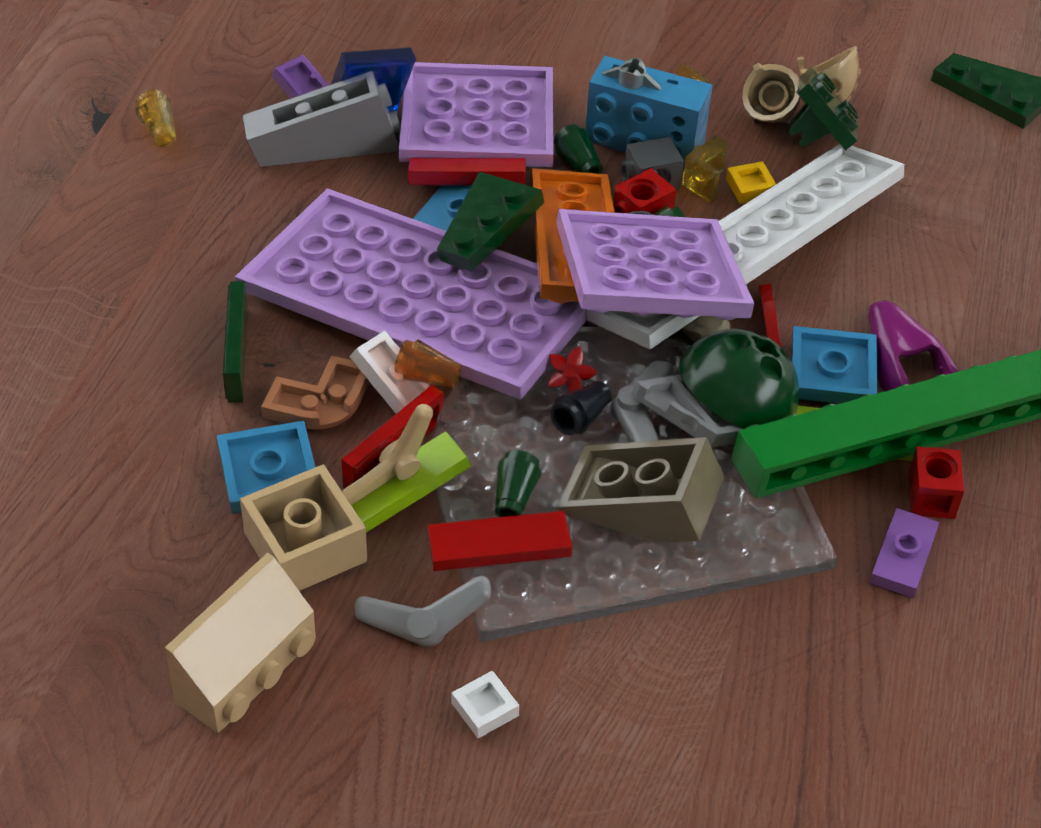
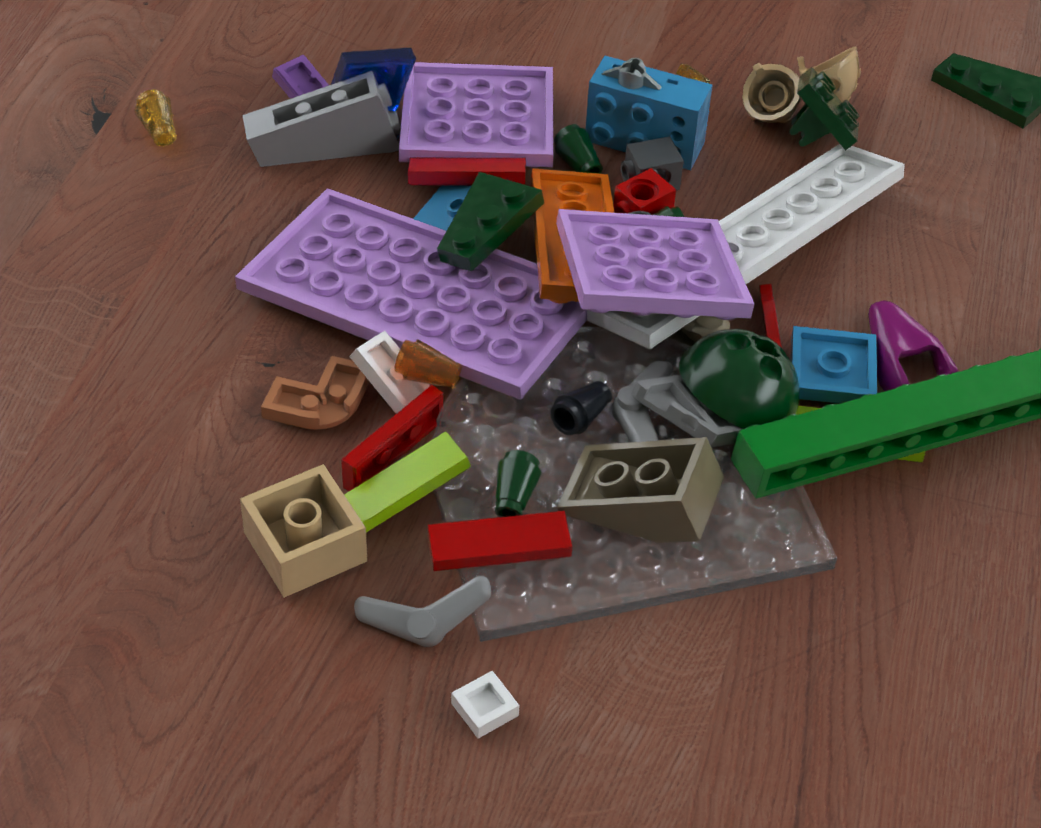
(235, 341): dark green tile -> none
(240, 645): tan slope -> none
(263, 458): dark azure plate -> none
(396, 459): tan piece -> none
(570, 371): red plant -> none
(704, 168): clear yellow bracket -> none
(749, 181): yellow plate -> none
(904, 552): medium lavender plate -> none
(936, 482): red brick -> none

